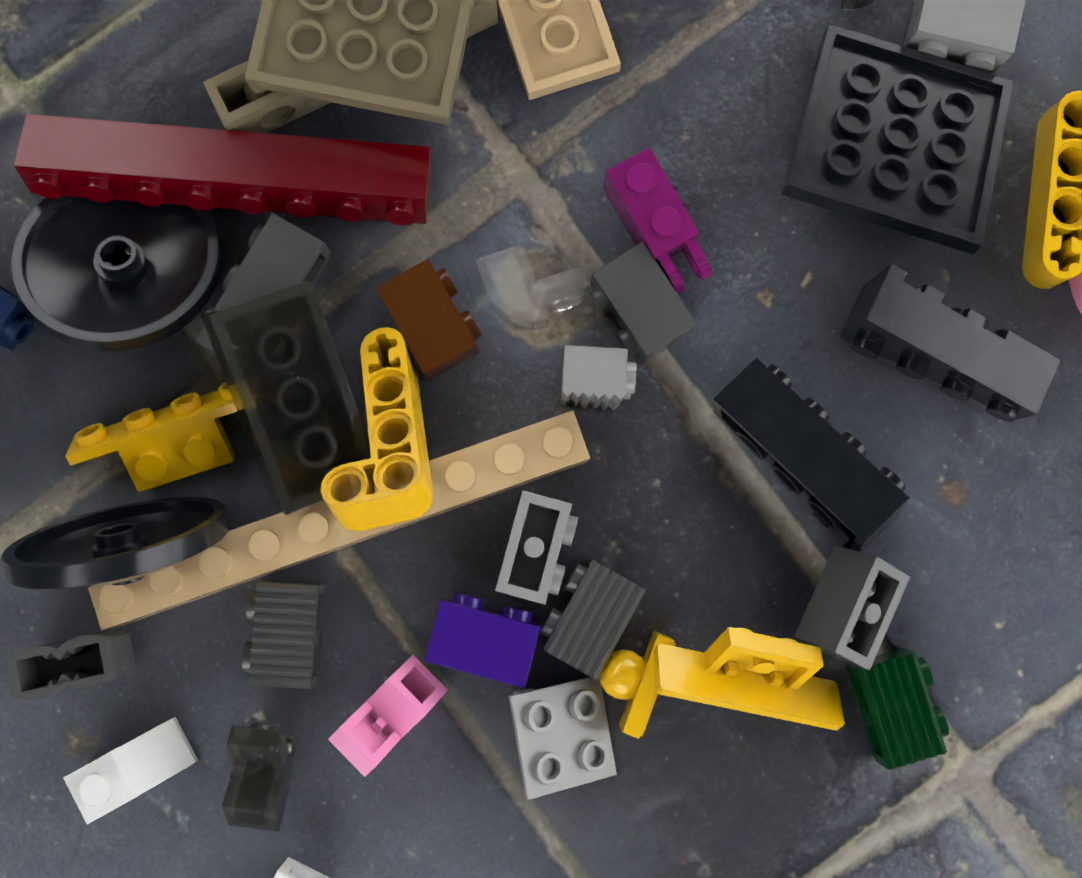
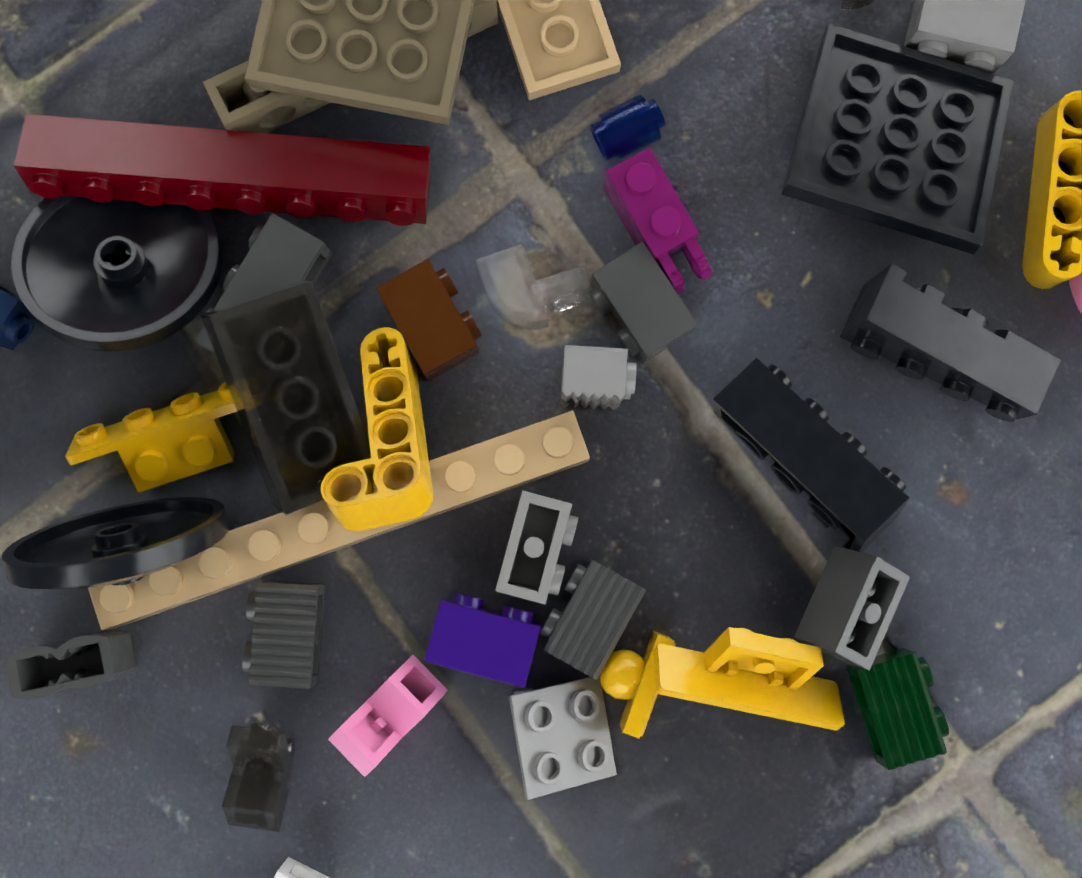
(130, 770): white slope -> none
(628, 127): none -> clear blue brick

